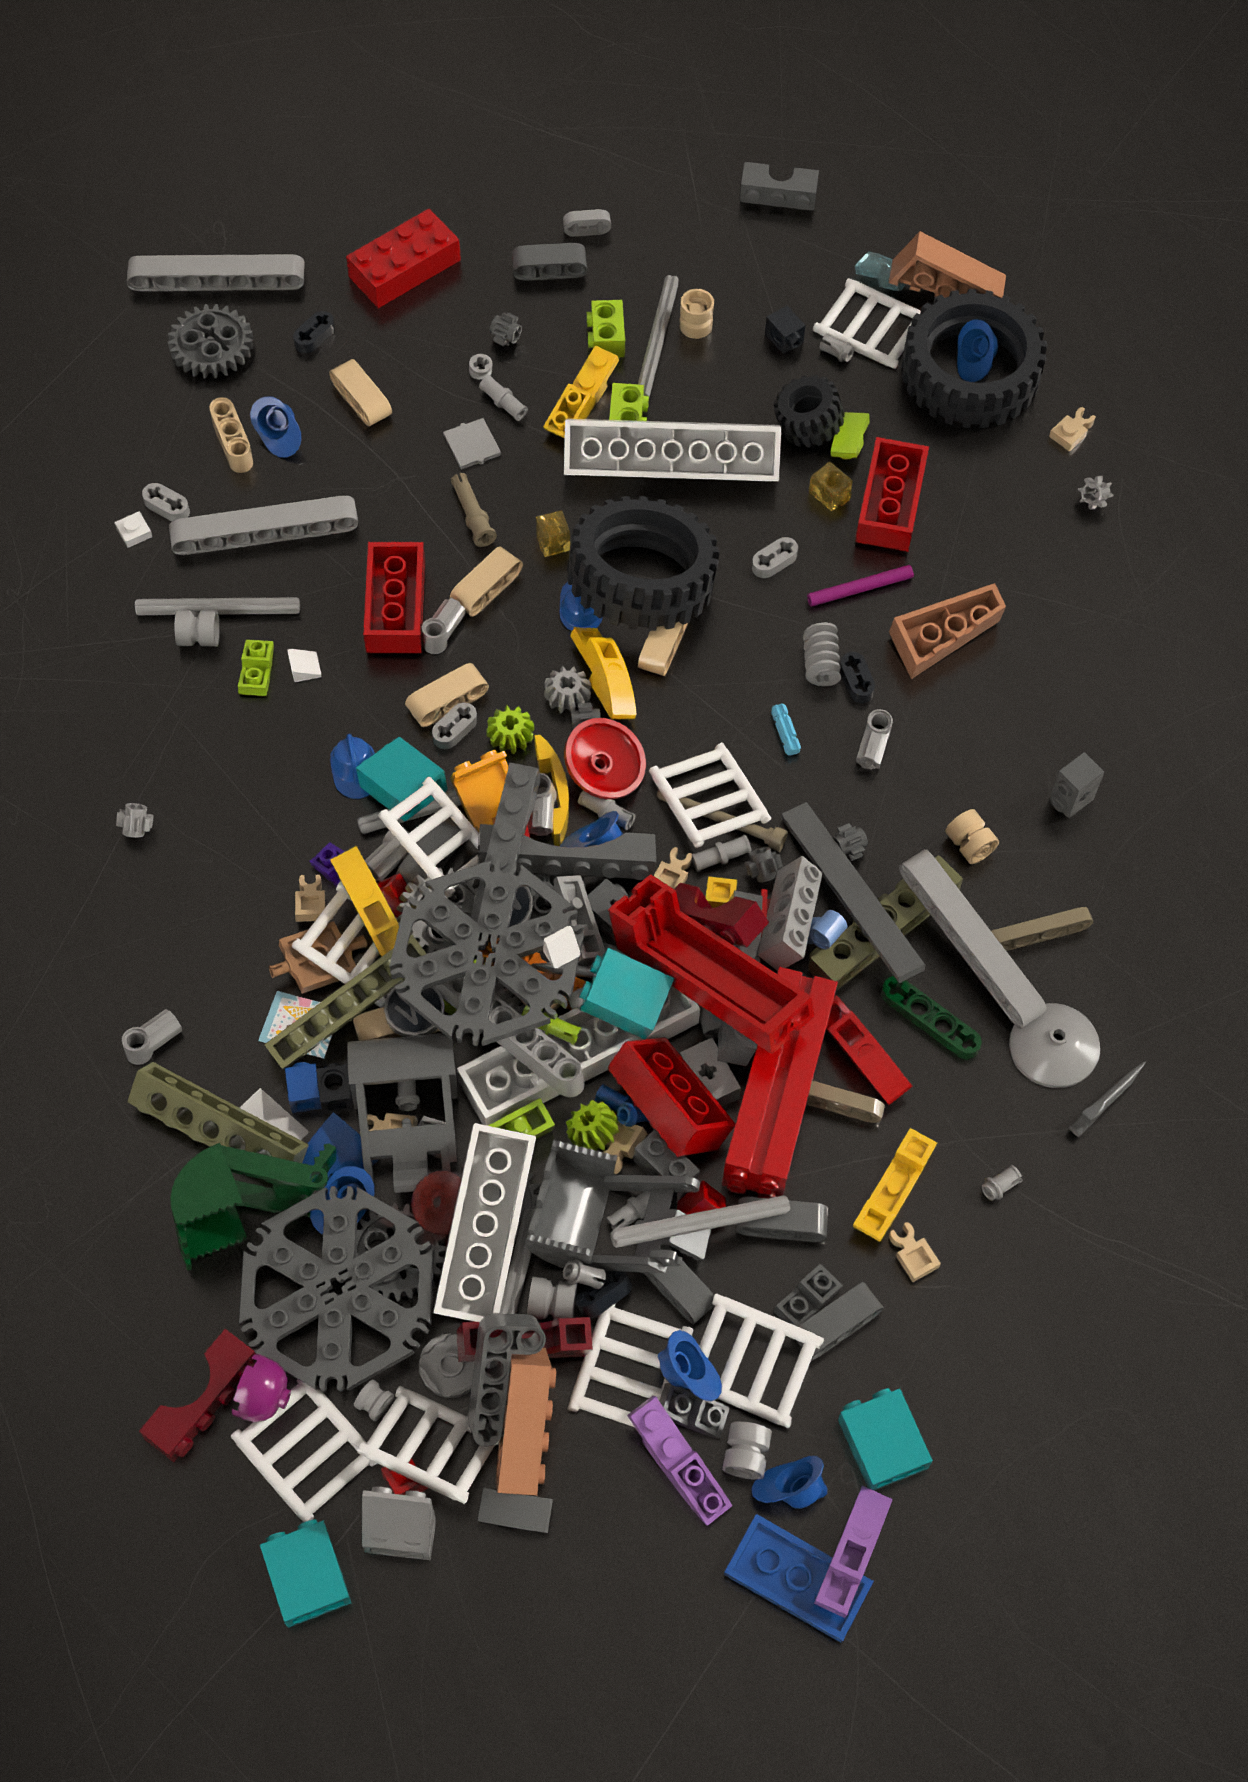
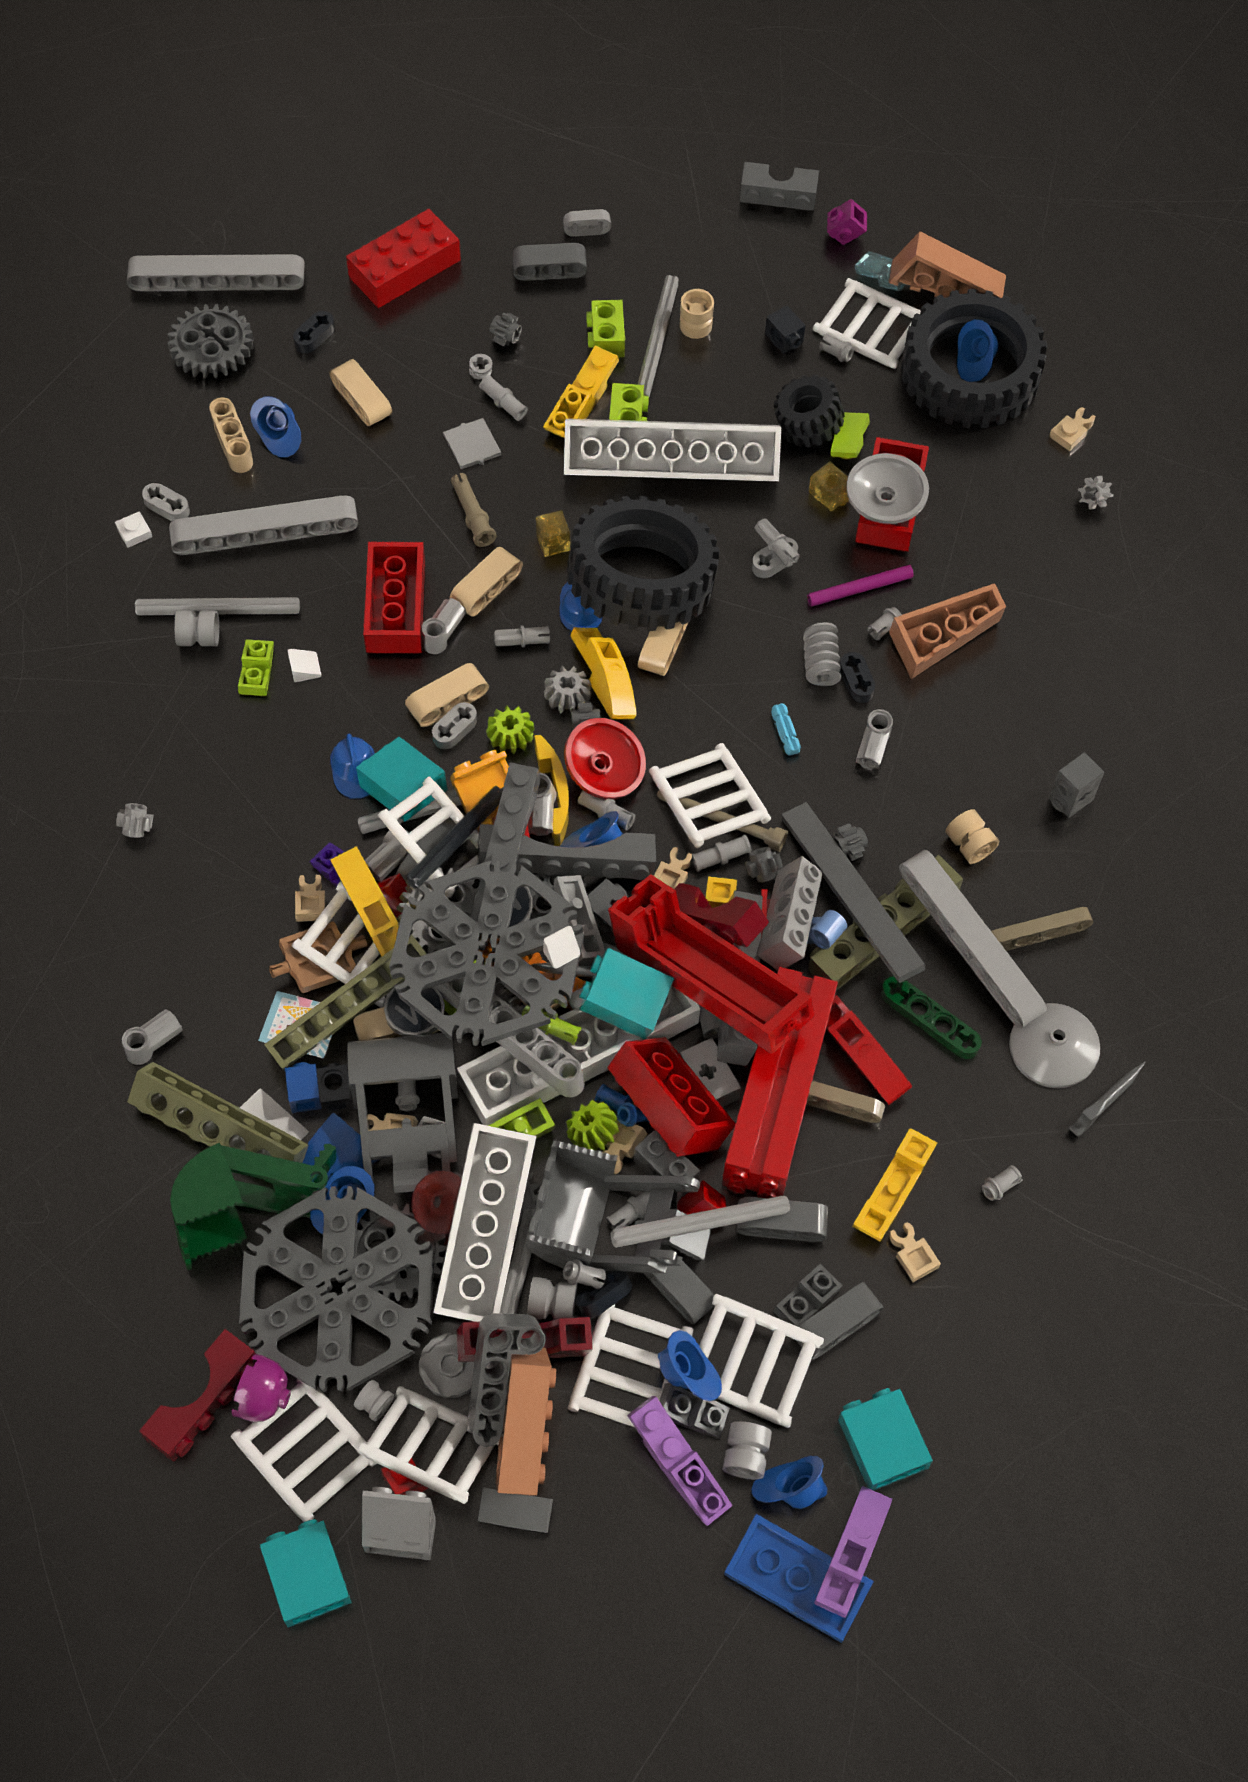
(454, 838): none -> black axle
(521, 636): none -> light grey axle
(776, 542): none -> light grey axle
(847, 222): none -> magenta brick
(883, 624): none -> light grey pin
(887, 478): none -> light grey dish

